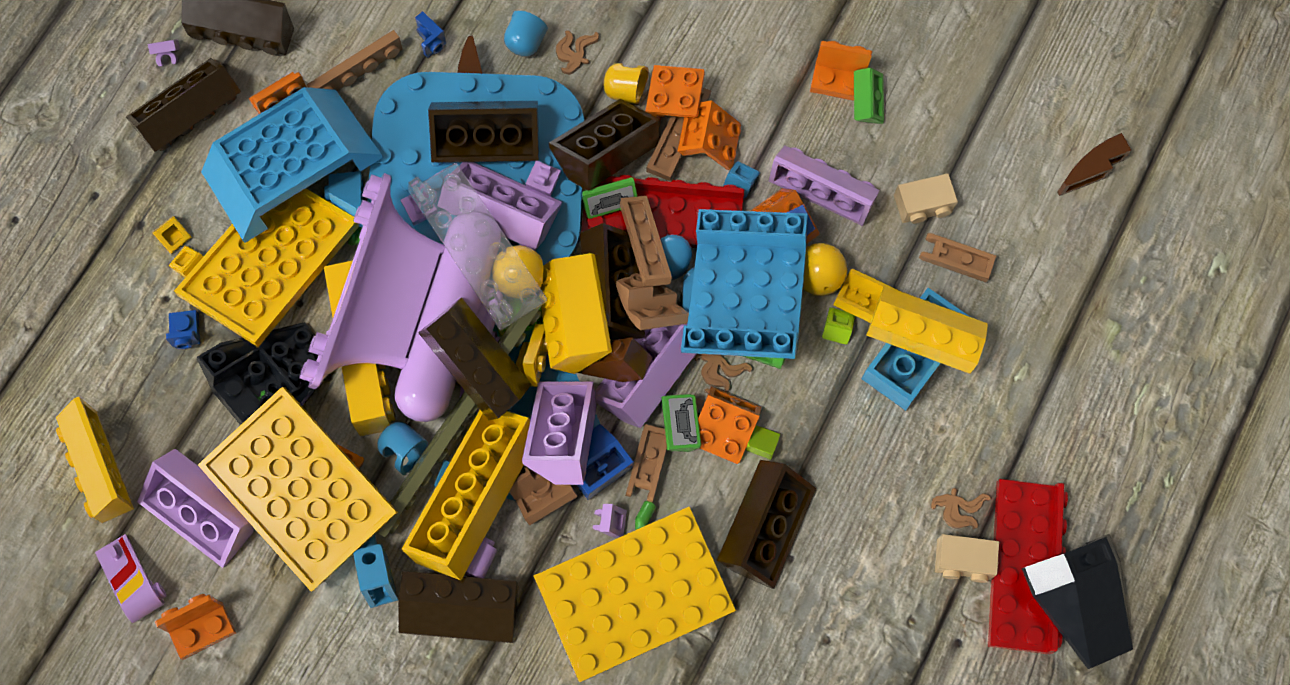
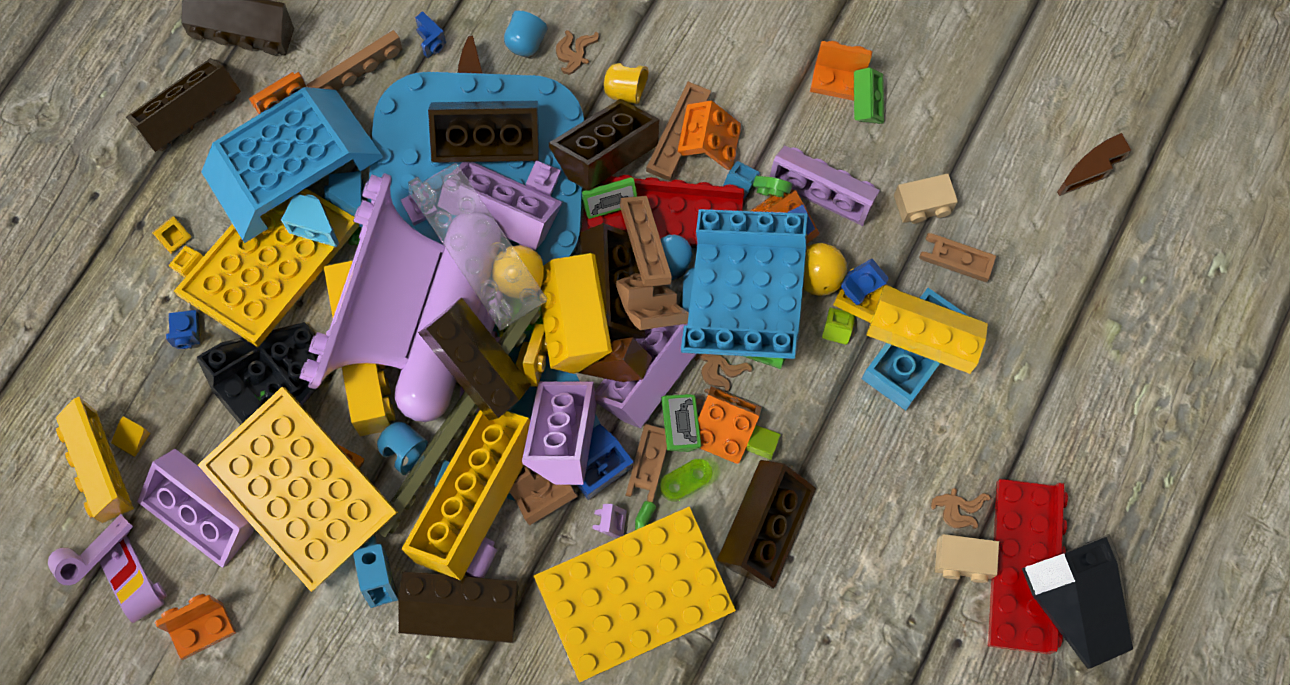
(71, 568): none -> lavender door
(129, 436): none -> yellow slope
(164, 48): lavender tile -> none
(308, 219): none -> medium azure slope
(675, 91): orange bracket -> none
(685, 480): none -> clear neon green plate
(772, 186): none -> bright green plate
(863, 281): none -> blue bracket

